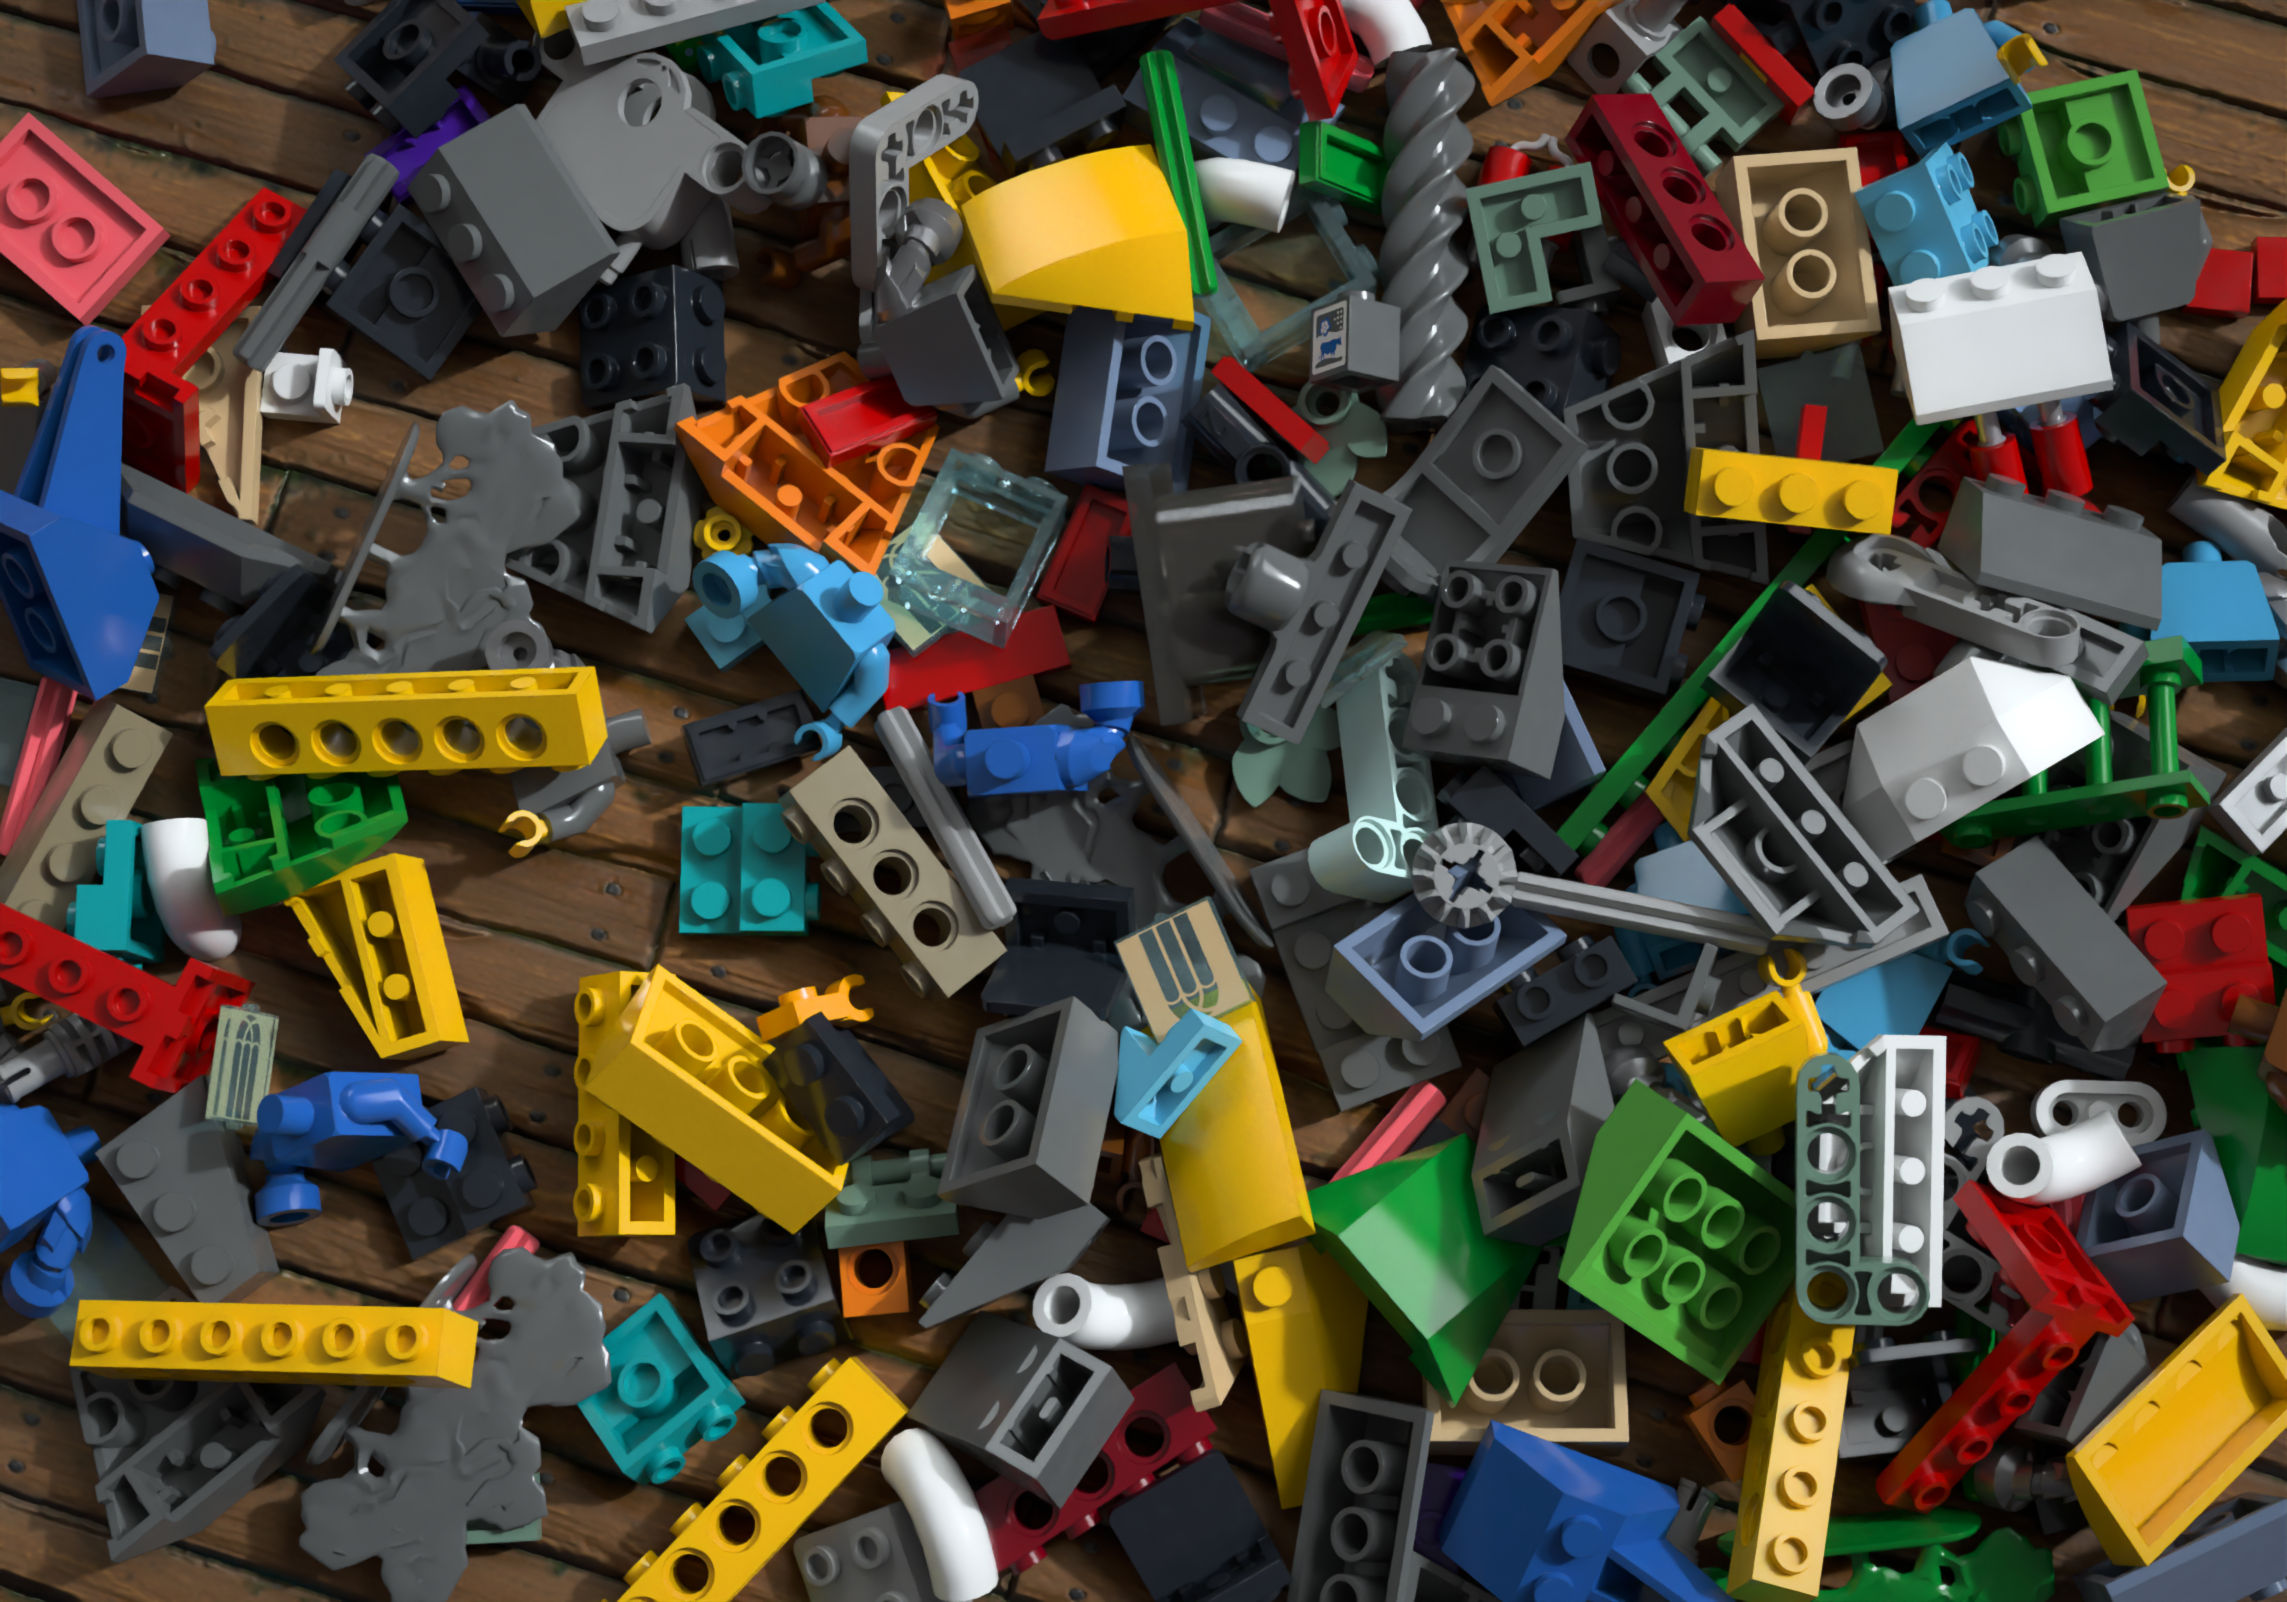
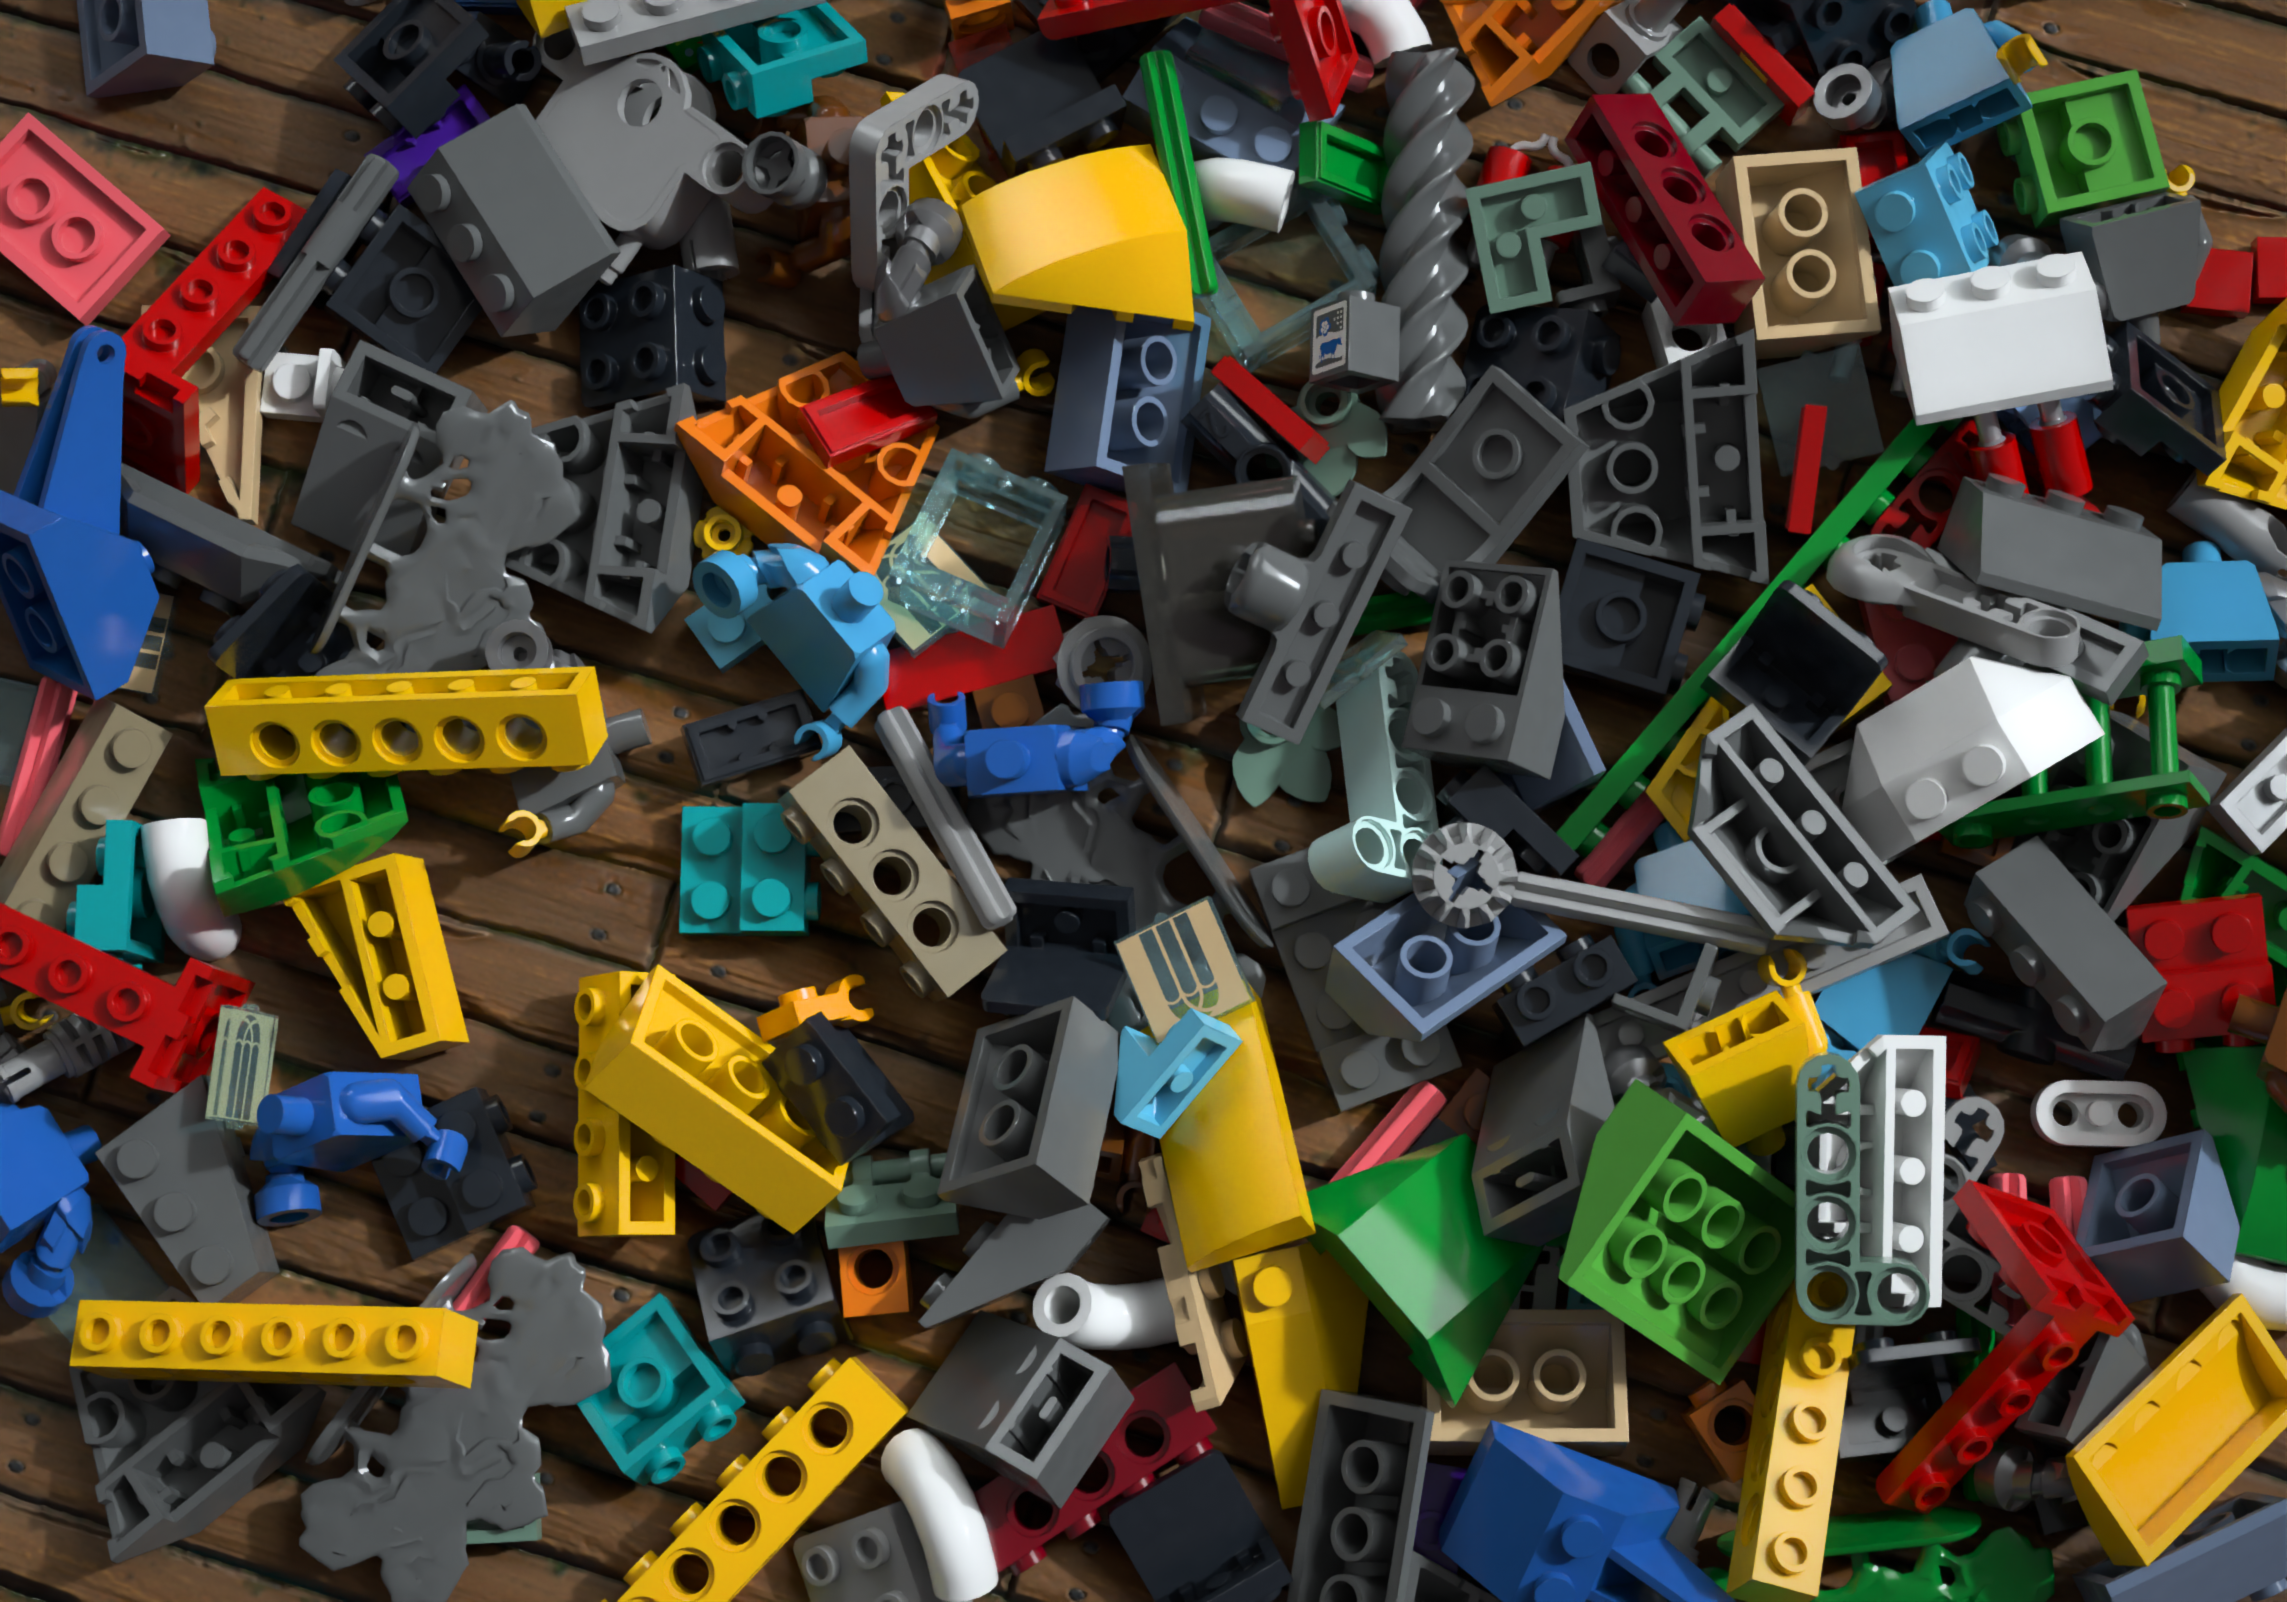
(359, 440): none -> dark grey slope
(1112, 638): none -> light grey gear
(1790, 491): yellow brick -> none
(2061, 1164): white cylinder -> none

